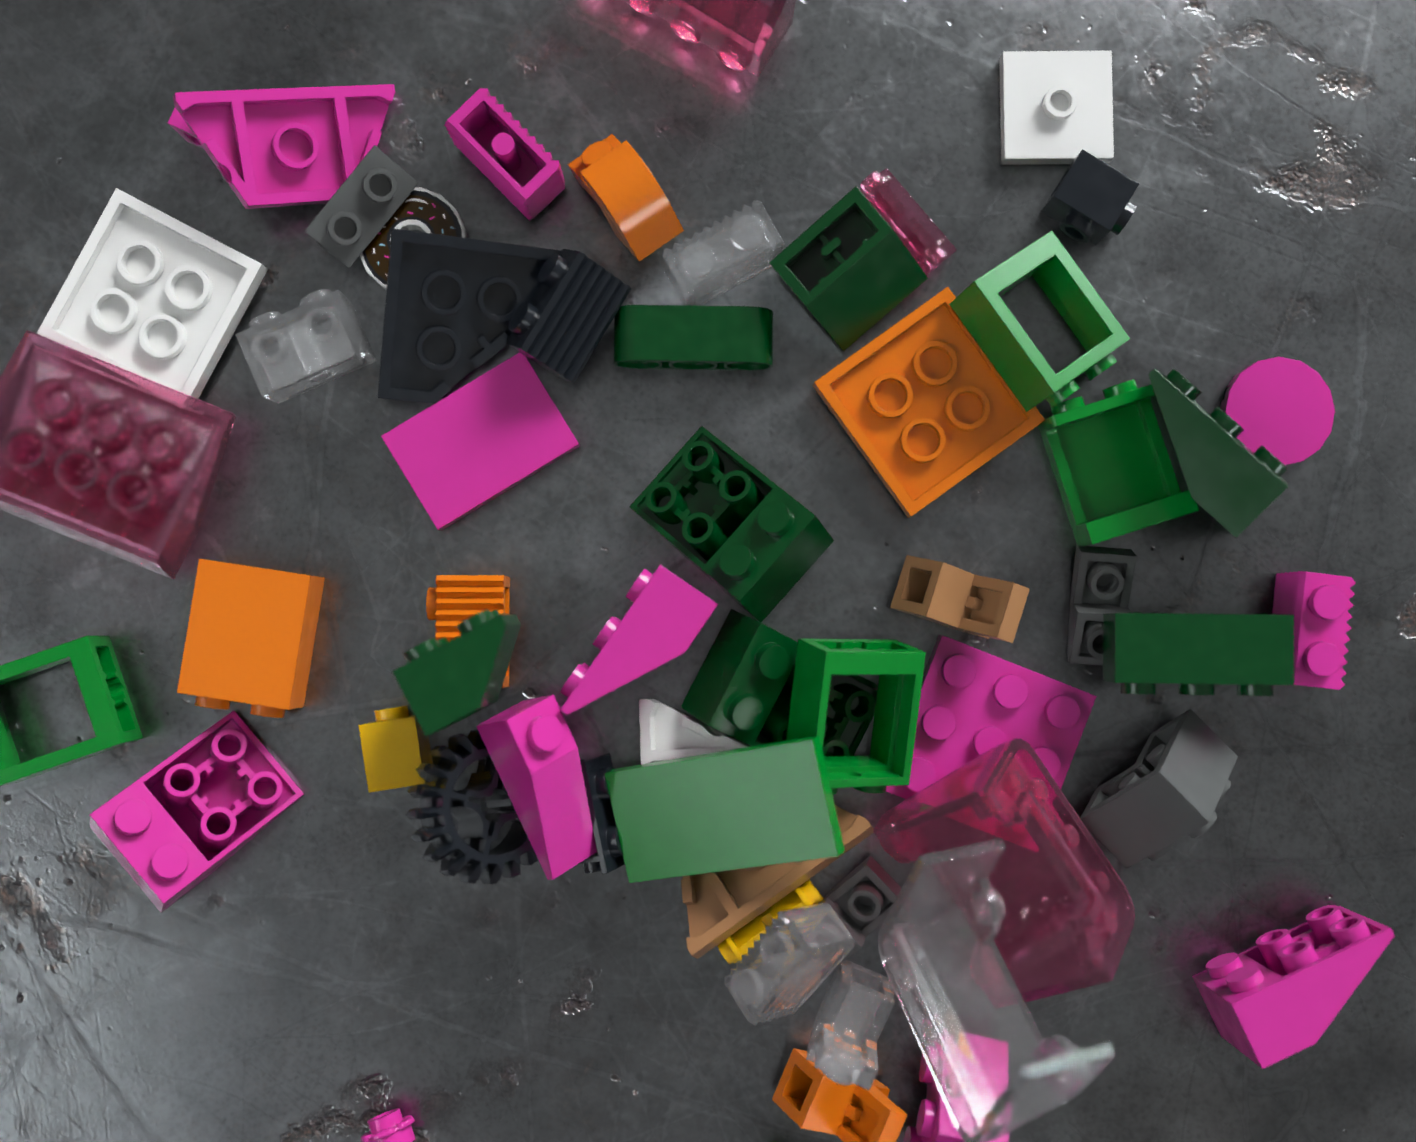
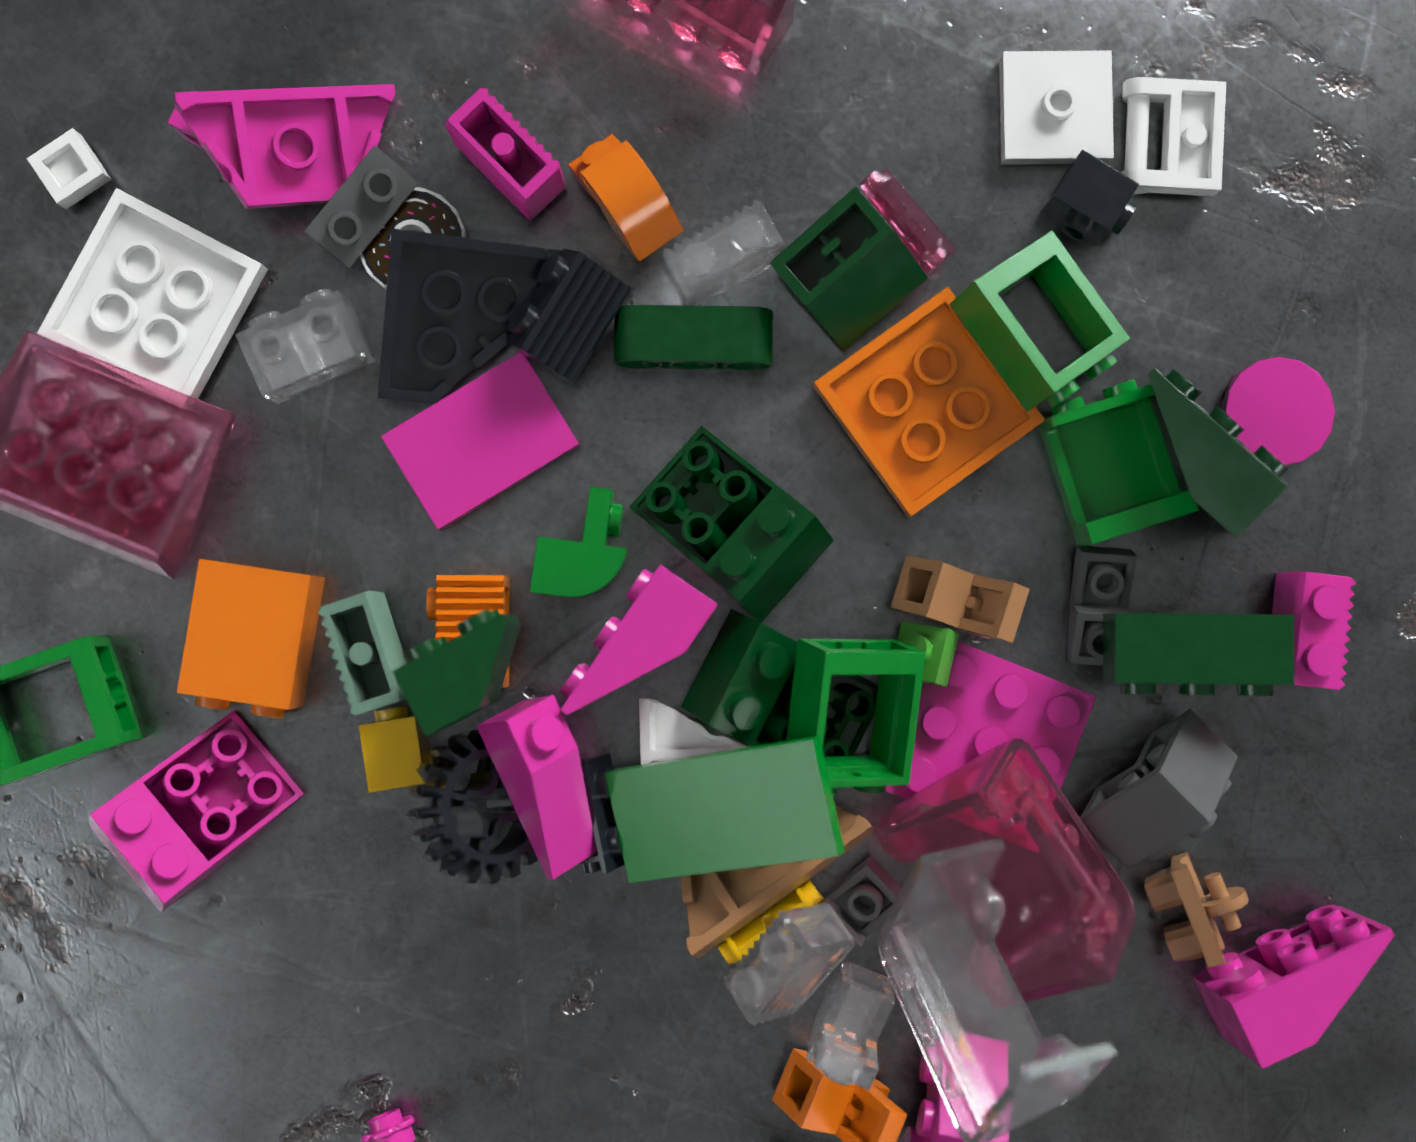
(69, 169): none -> white plate
(365, 650): none -> sand green brick
(587, 566): none -> green brick
(939, 647): none -> bright green plate
(1190, 135): none -> white plate
(1199, 934): none -> medium nougat hips

